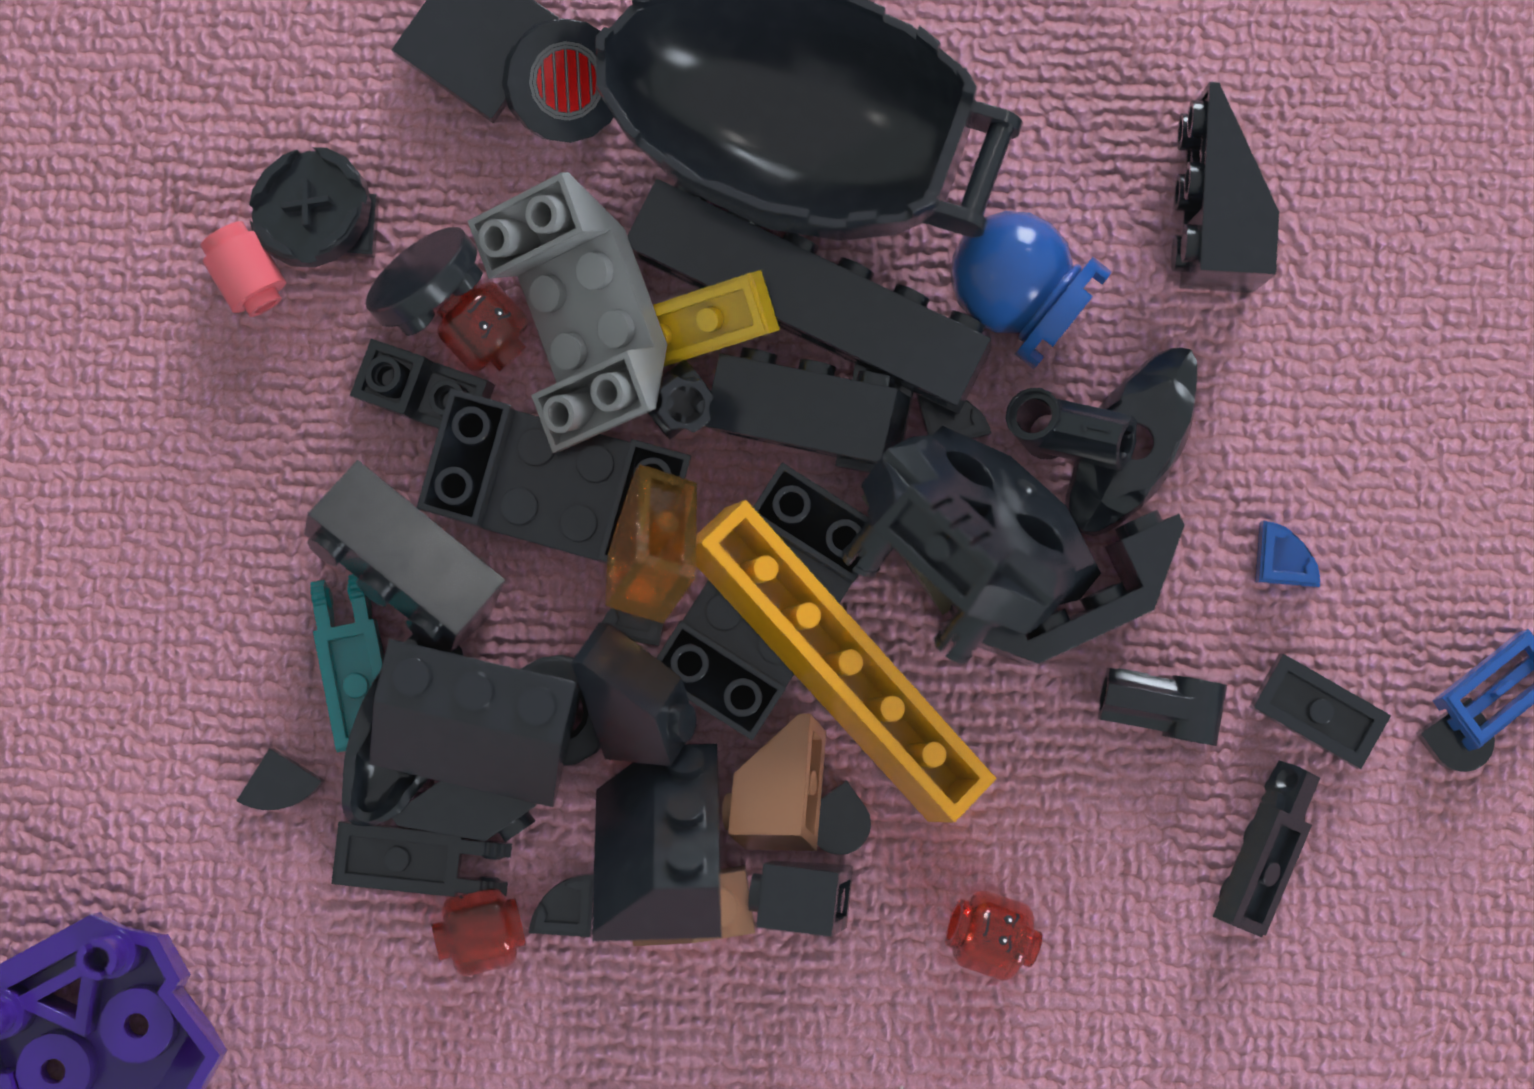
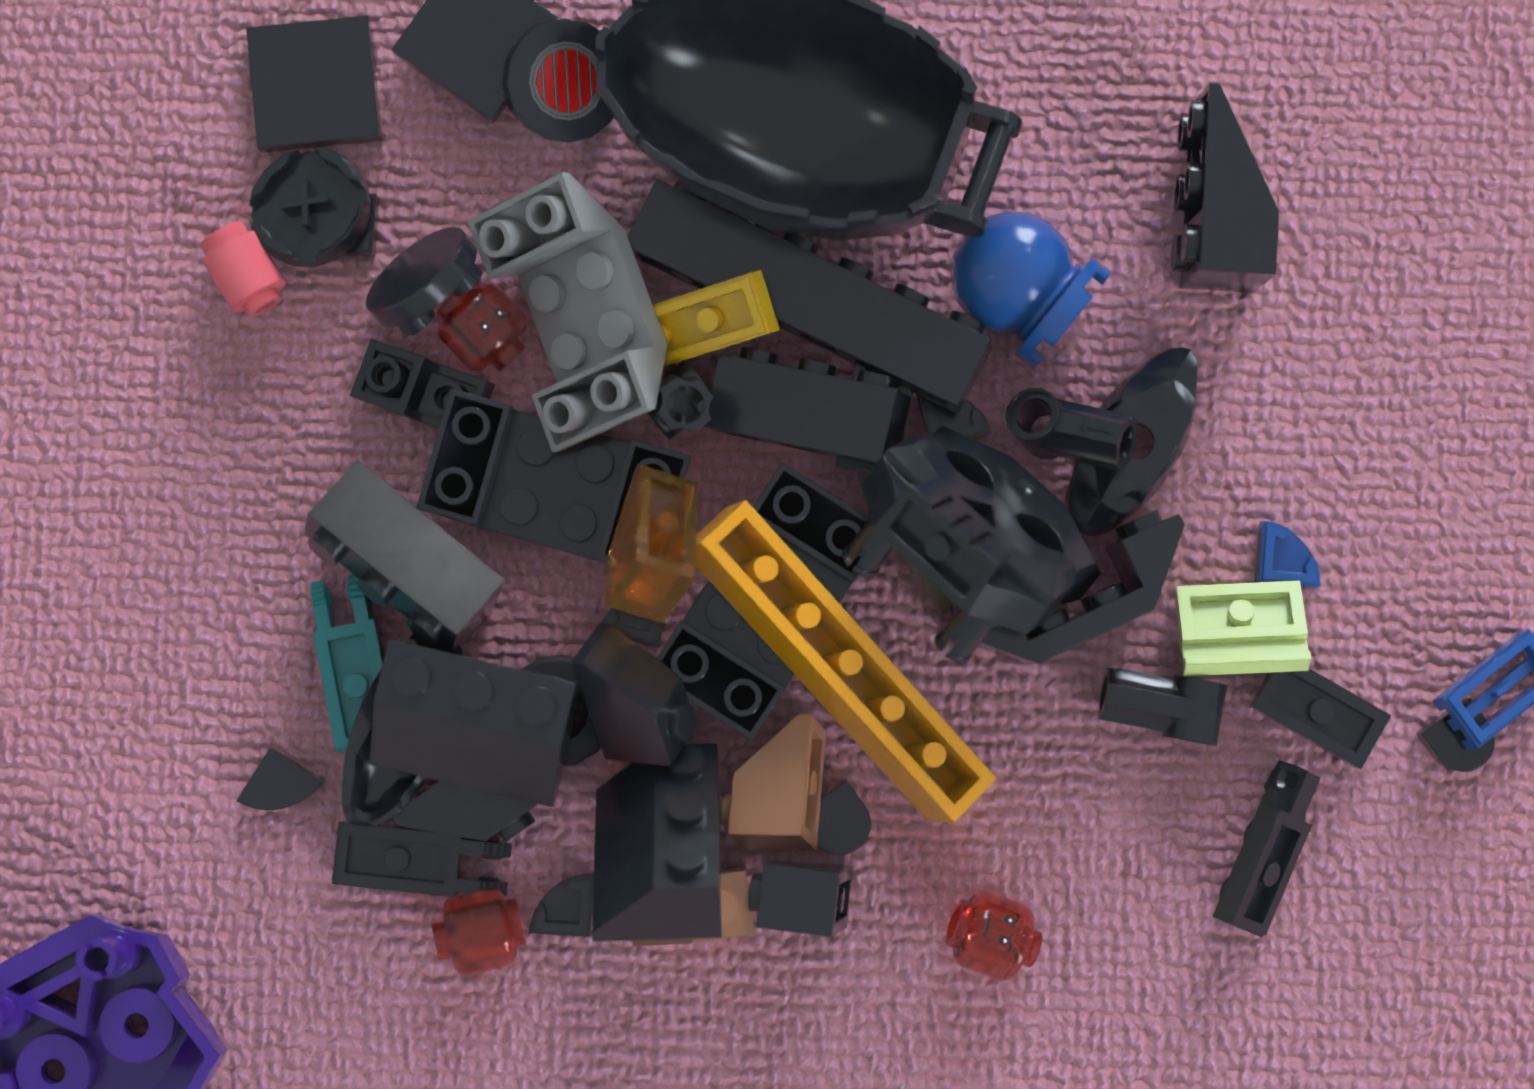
(314, 84): none -> black tile
(1242, 628): none -> yellowish green plate

